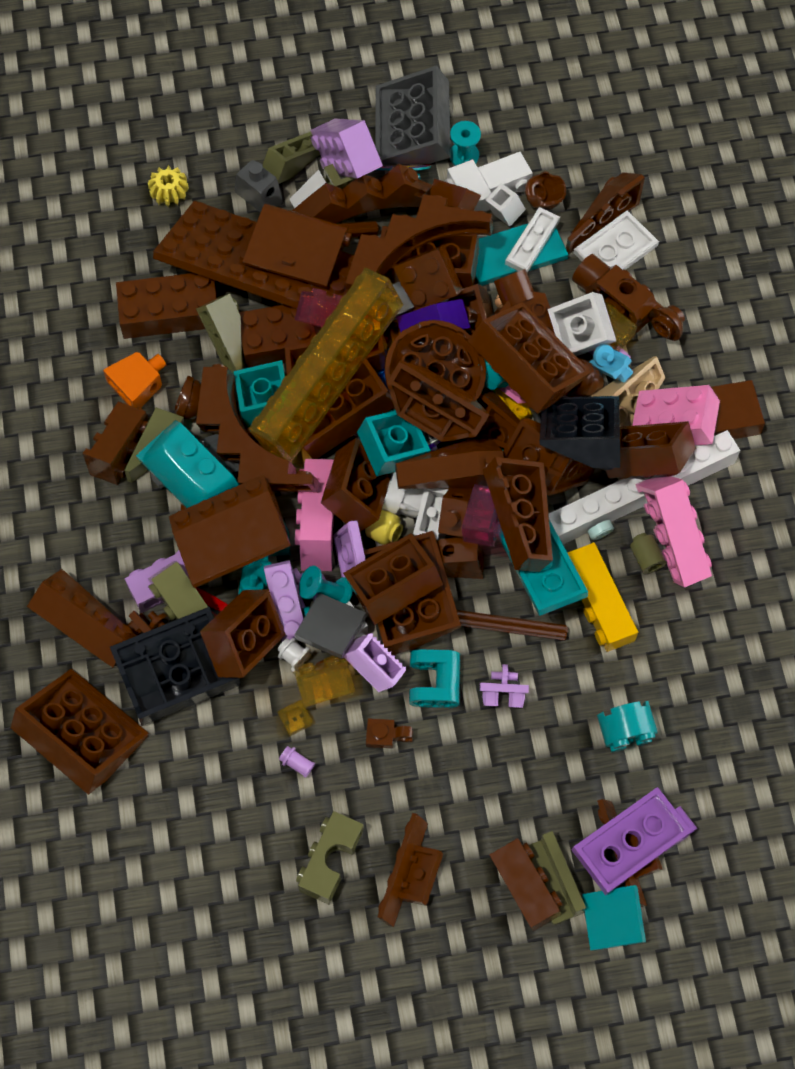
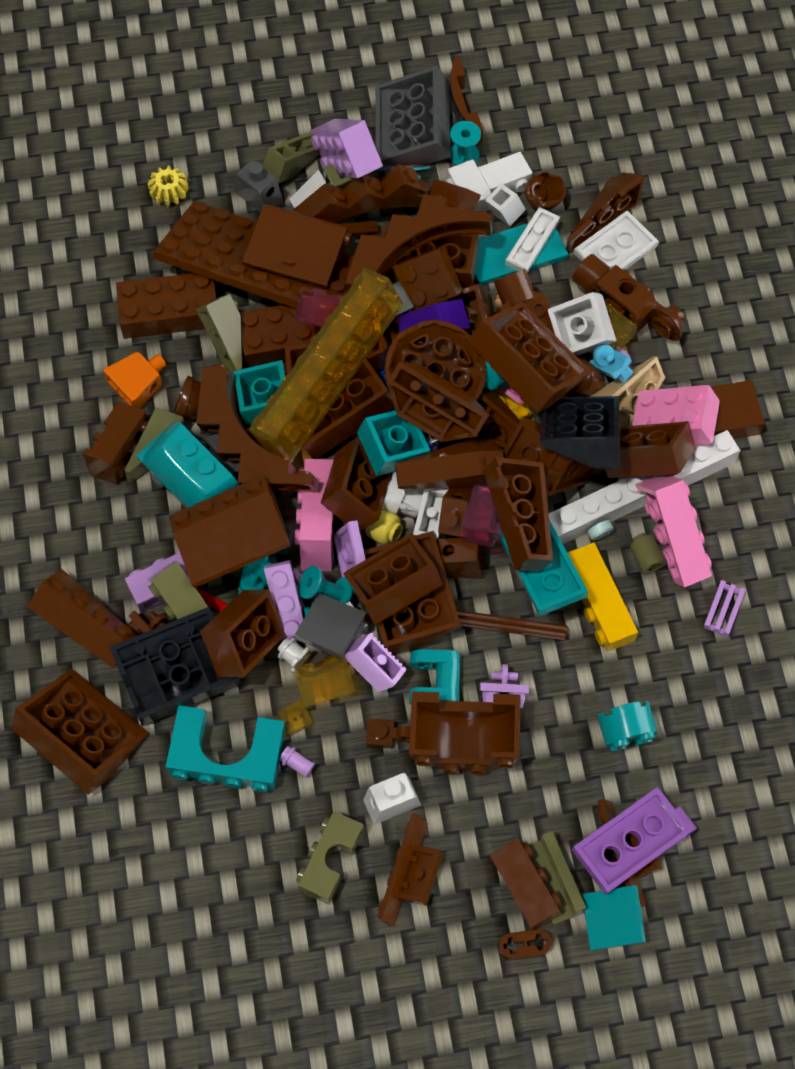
(255, 770): none -> teal arch
(390, 798): none -> white torso
(457, 83): none -> reddish brown slope
(465, 733): none -> reddish brown cylinder
(525, 952): none -> reddish brown beam
(731, 590): none -> lavender tile

